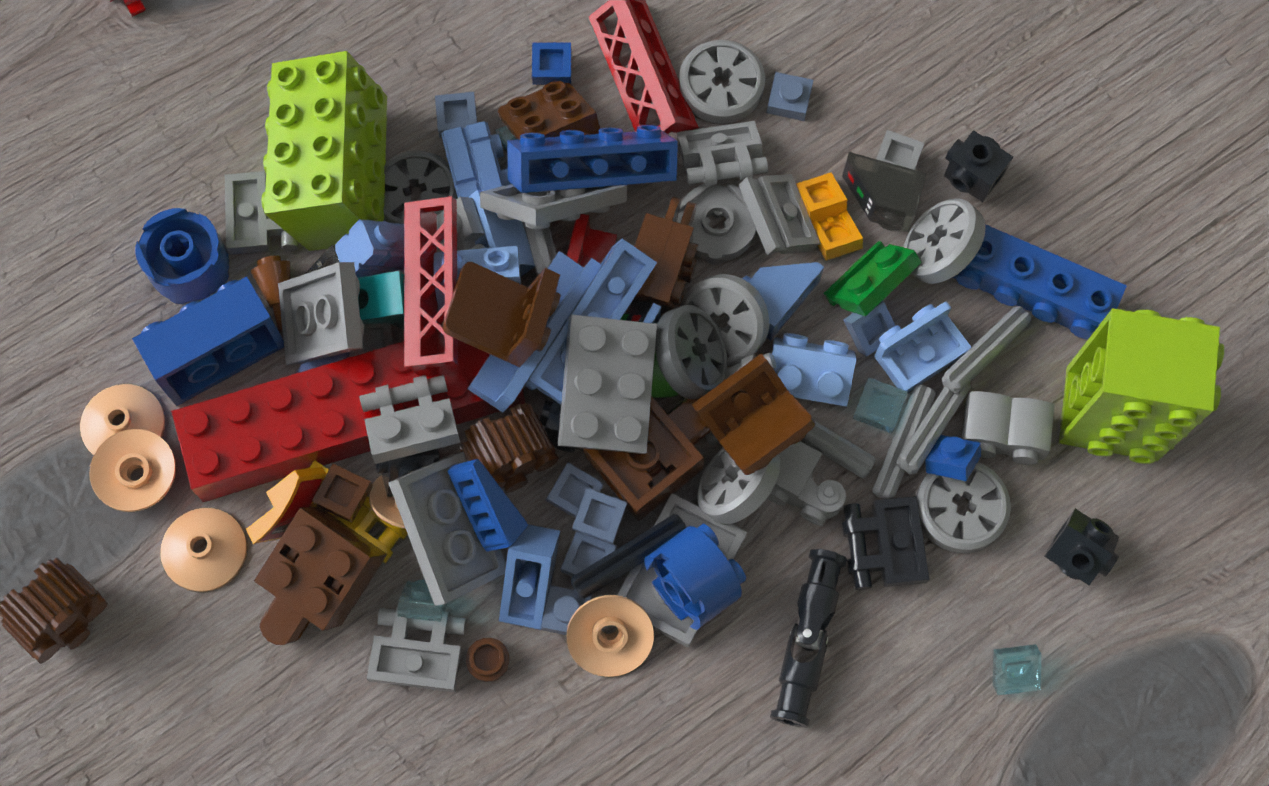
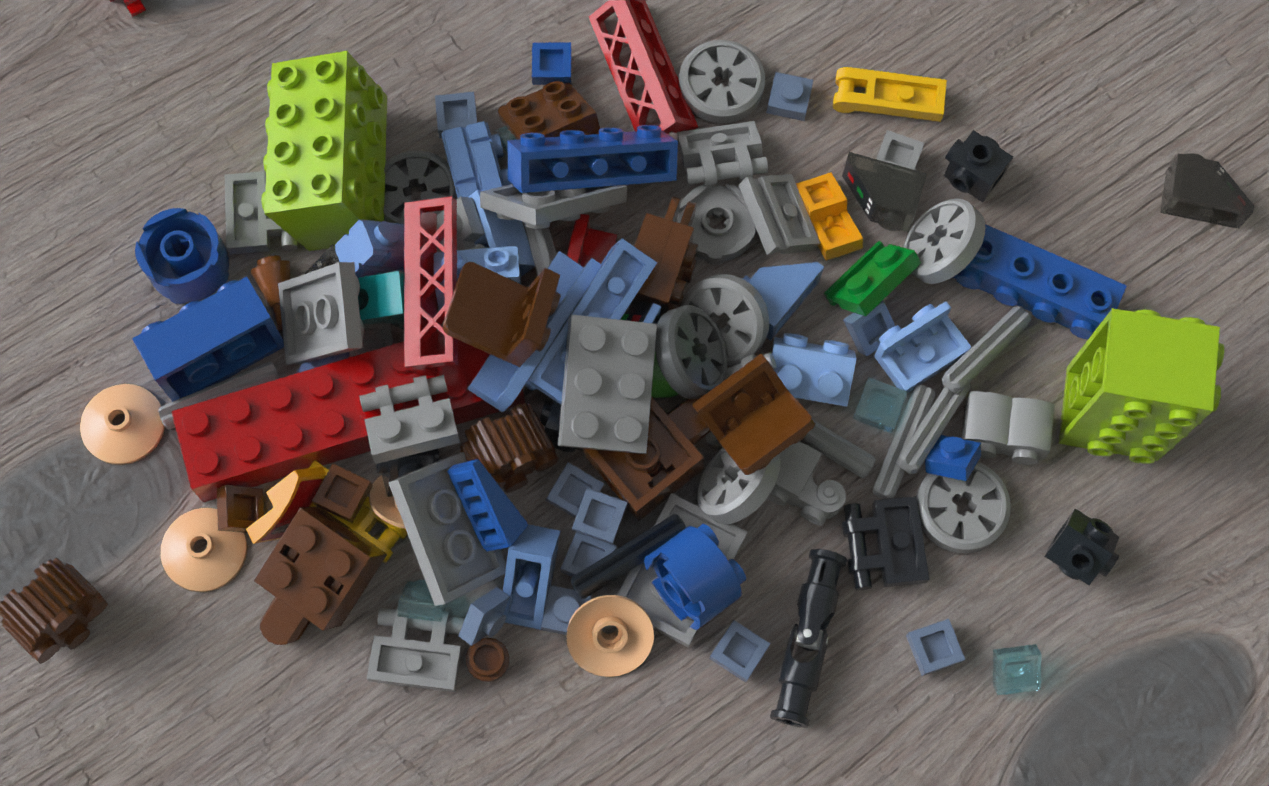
(123, 454): light nougat dish -> none
(238, 507): none -> reddish brown plate
(250, 378): none -> light grey axle
(485, 616): none -> sand blue plate
(739, 651): none -> sand blue plate
(890, 94): none -> yellow plate
(935, 647): none -> sand blue plate
(1204, 192): none -> clear smoke slope

